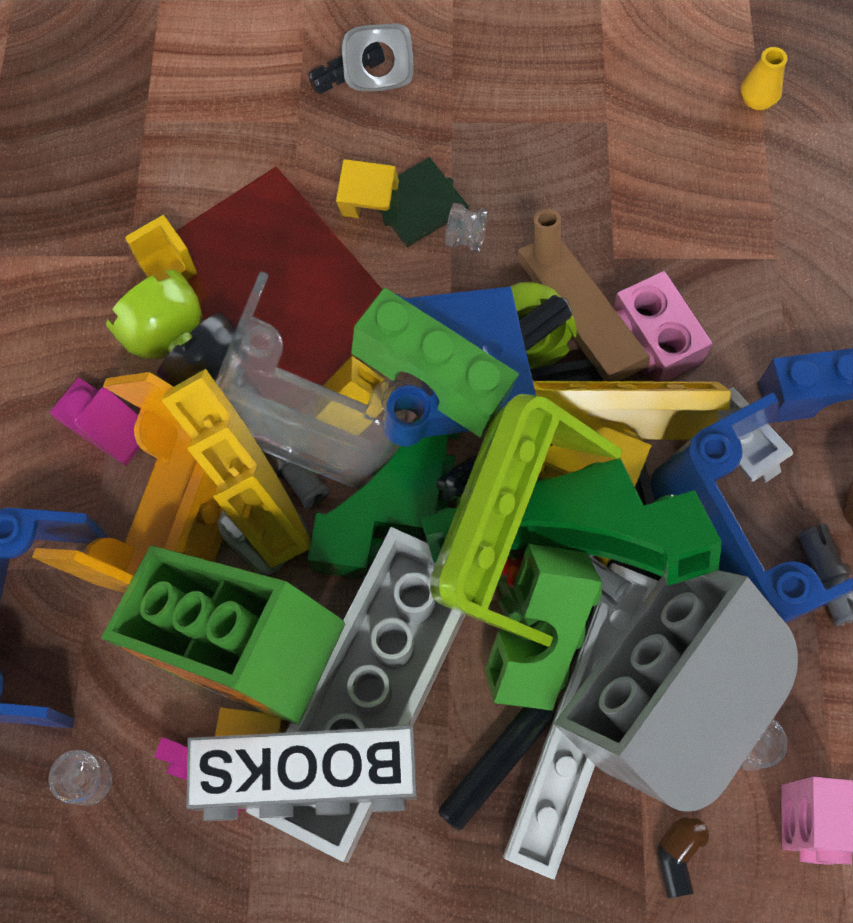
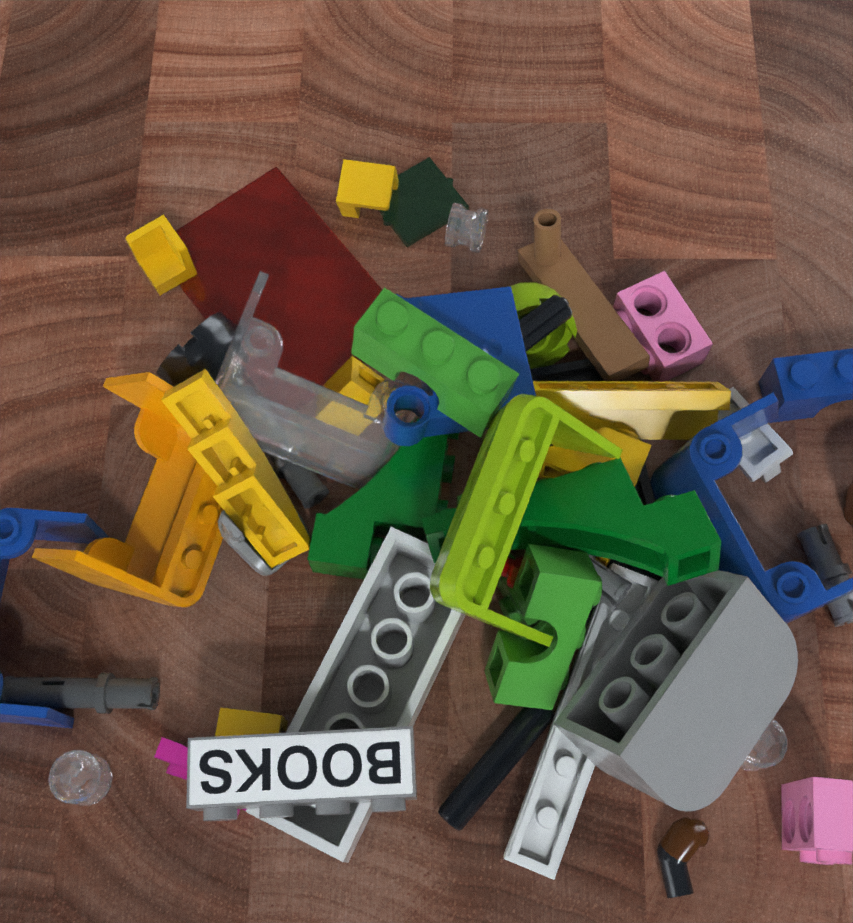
(99, 419): dark pink slope -> none
(99, 693): none -> dark grey pin
(156, 316): lime cylinder -> none
(226, 631): bright green brick -> none
(322, 78): black axle -> none
(354, 44): light grey piece -> none
(456, 479): black axle -> none
(765, 81): yellow cone -> none

